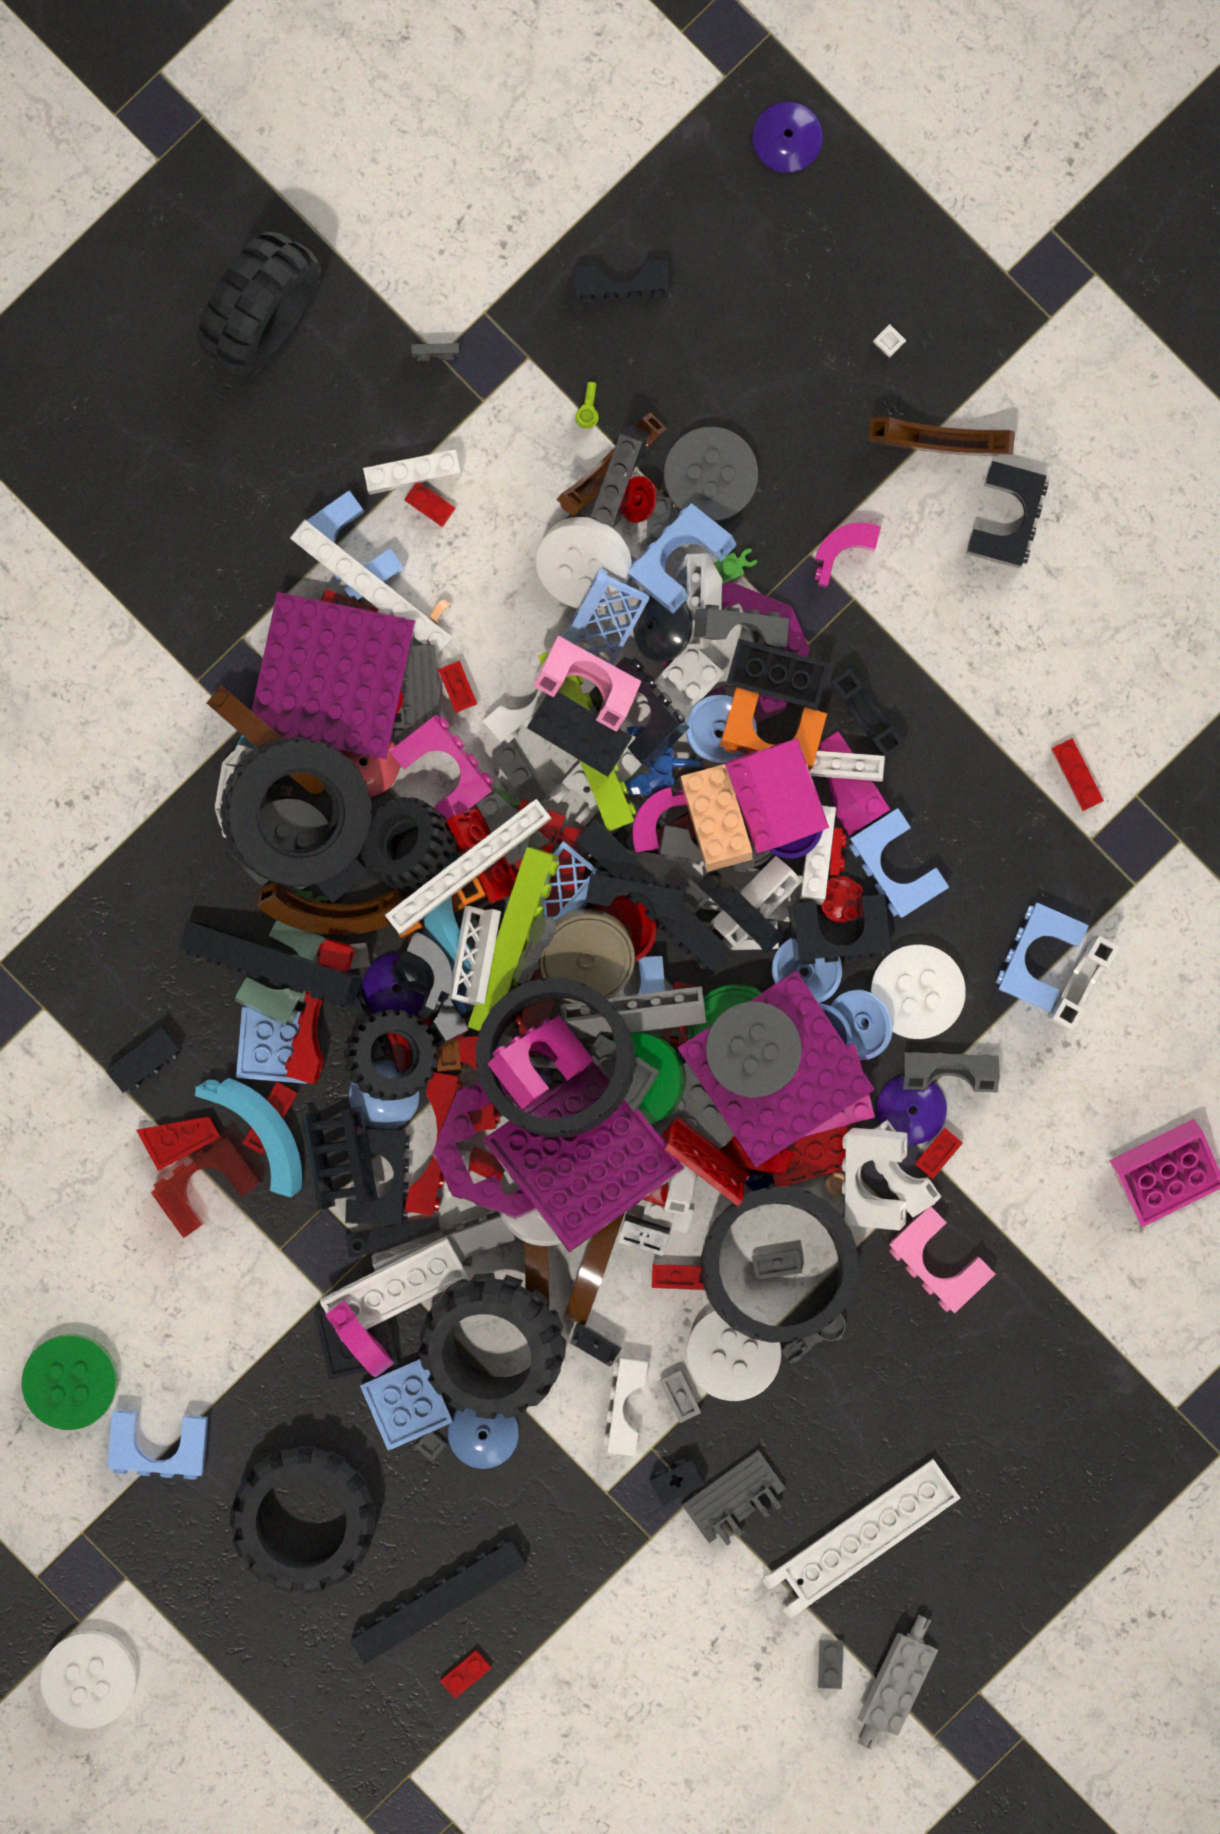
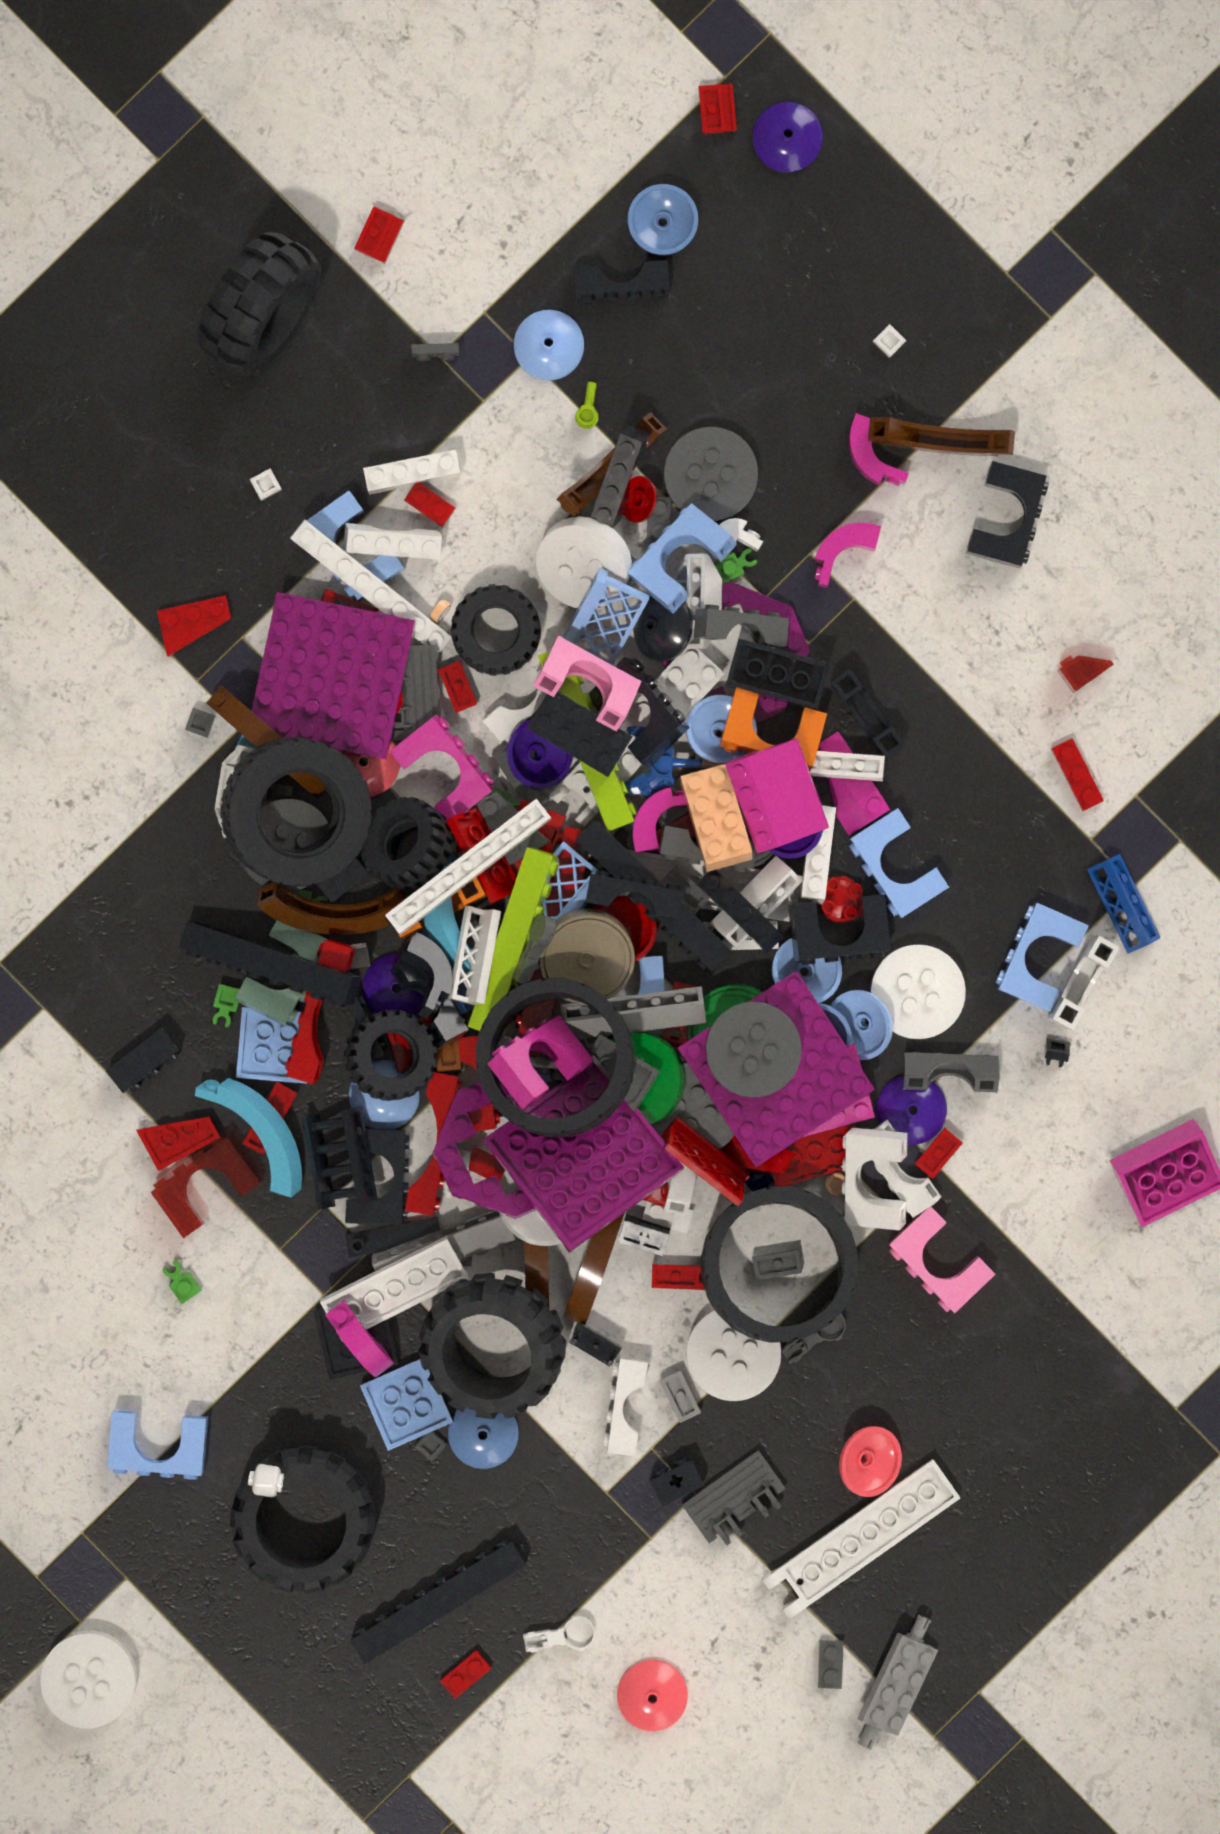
(69, 1381): green brick -> none
(183, 1285): none -> bright green plate
(191, 621): none -> red wing
(200, 722): none -> dark grey plate
(226, 1002): none -> bright green plate
(265, 484): none -> white tile
(266, 1480): none -> white head
(376, 541): none -> white arch
(379, 235): none -> red plate
(495, 662): none -> black tyre
(543, 770): none -> dark purple dish
(552, 361): none -> light blue dish
(578, 1631): none -> white piece
(647, 1679): none -> coral dish
(666, 203): none -> medium blue dish
(717, 108): none -> red plate
(735, 528): none -> white brick
(836, 861): red plate -> none
(865, 459): none -> dark pink arch
(879, 1464): none -> coral dish
(1057, 1050): none -> black tile
(1081, 670): none -> clear red slope
(1128, 901): none -> blue fence

